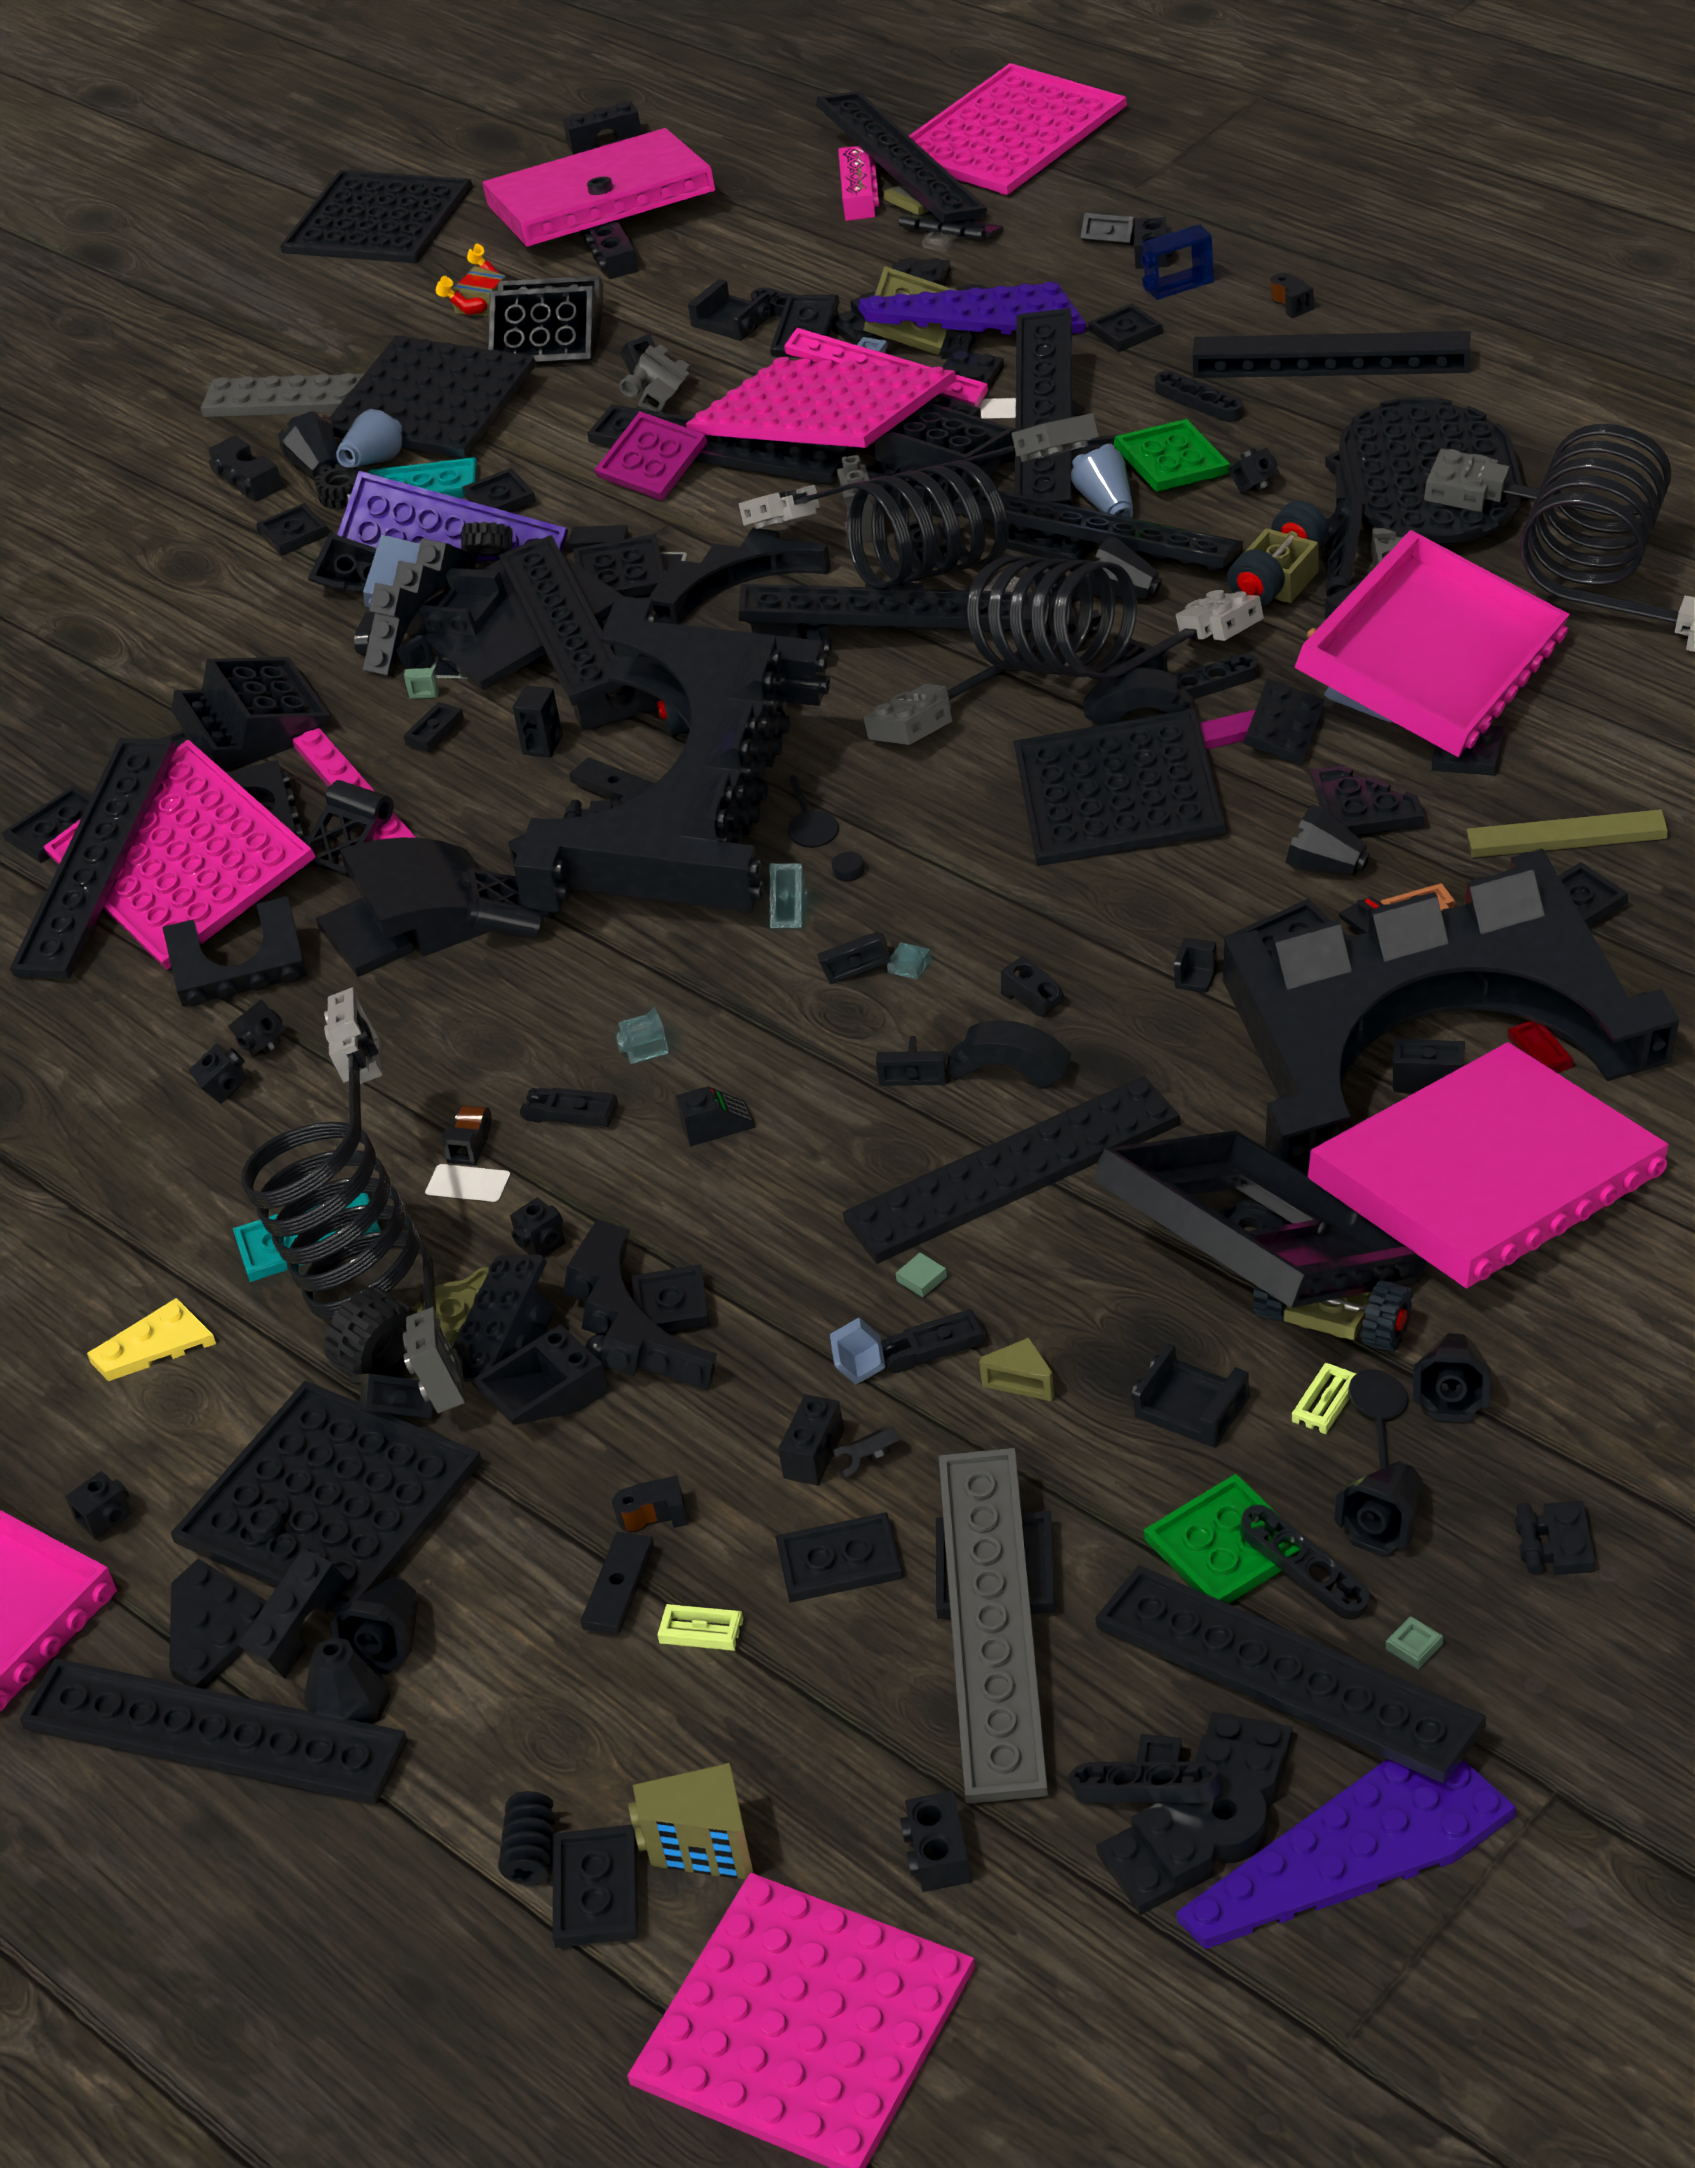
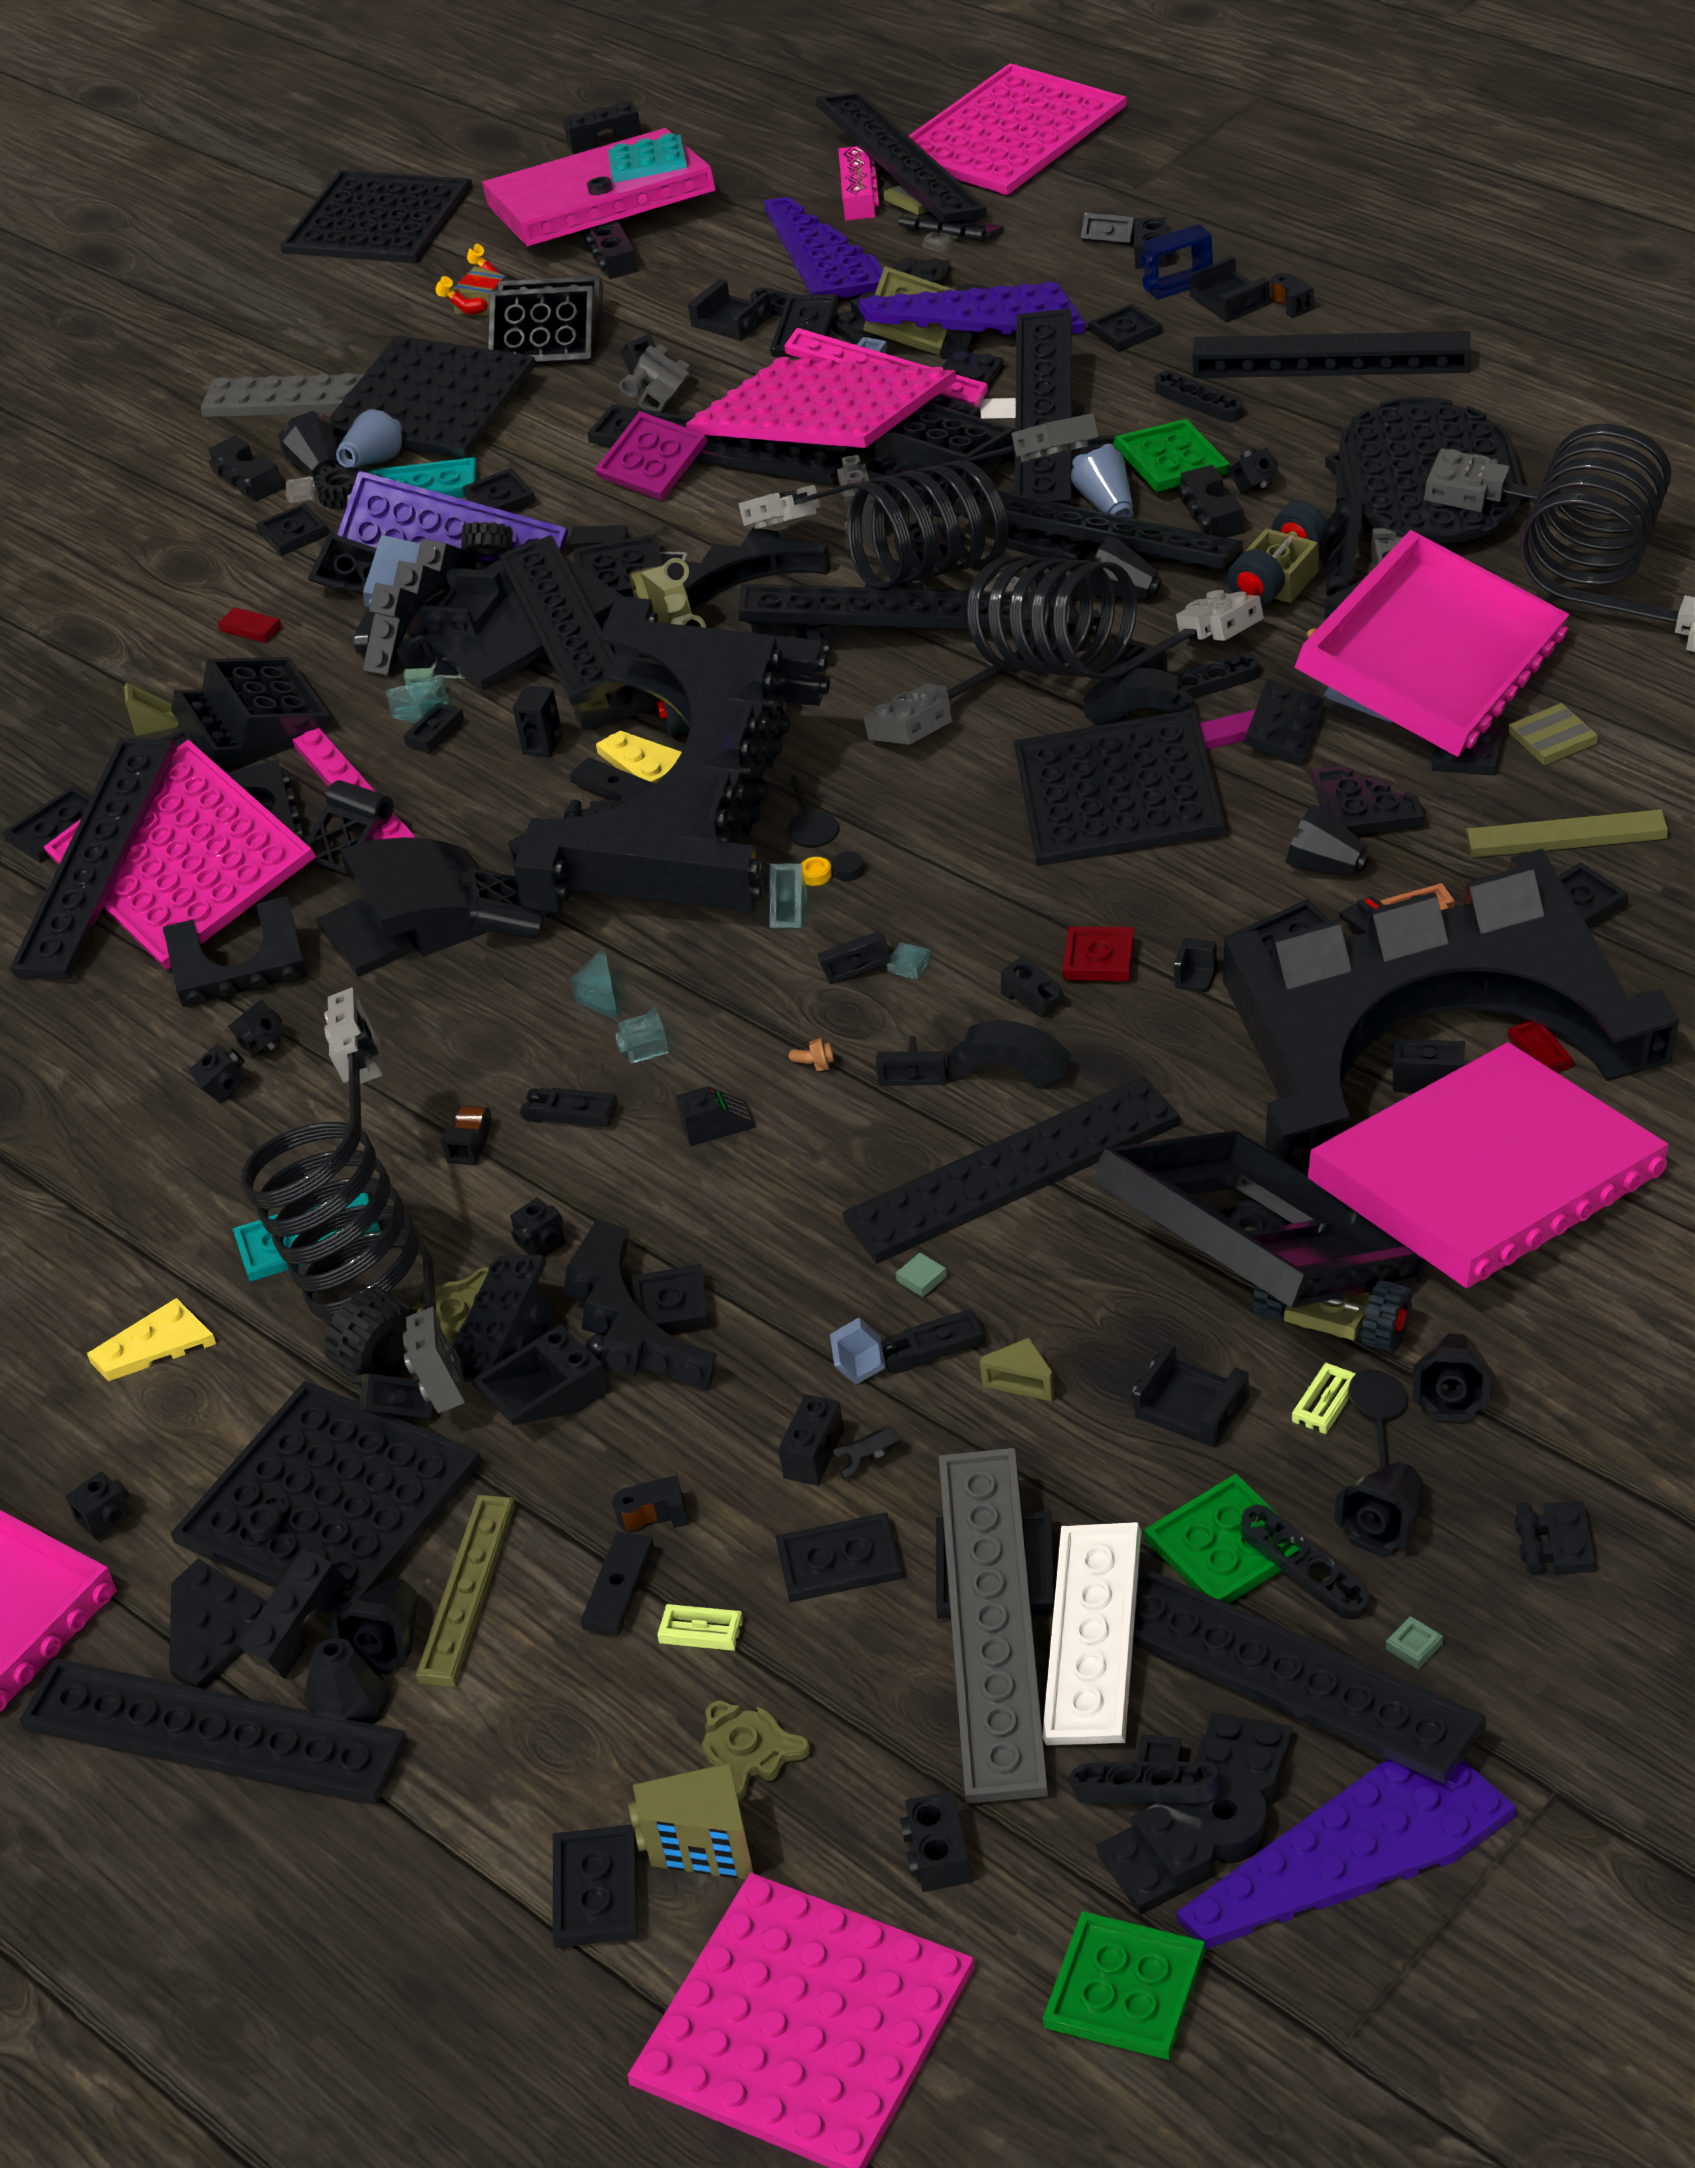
(148, 711): none -> olive slope
(249, 624): none -> dark red tile
(300, 489): none -> clear tile
(416, 699): none -> clear light blue slope
(465, 1591): none -> olive tile
(467, 1182): white sticker -> none
(527, 1838): black piece -> none
(594, 987): none -> clear light blue slope
(637, 755): none -> light yellow wing
(646, 157): none -> teal plate
(667, 595): none -> olive piece
(749, 1742): none -> olive tile
(816, 871): none -> yellow tile
(819, 1054): none -> medium nougat plate
(822, 253): none -> dark purple wing
(1092, 1634): none -> white plate
(1098, 953): none -> dark red plate
(1124, 1985): none -> green plate
(1205, 500): none -> black arch
(1227, 291): none -> black panel
(1553, 734): none -> olive tile

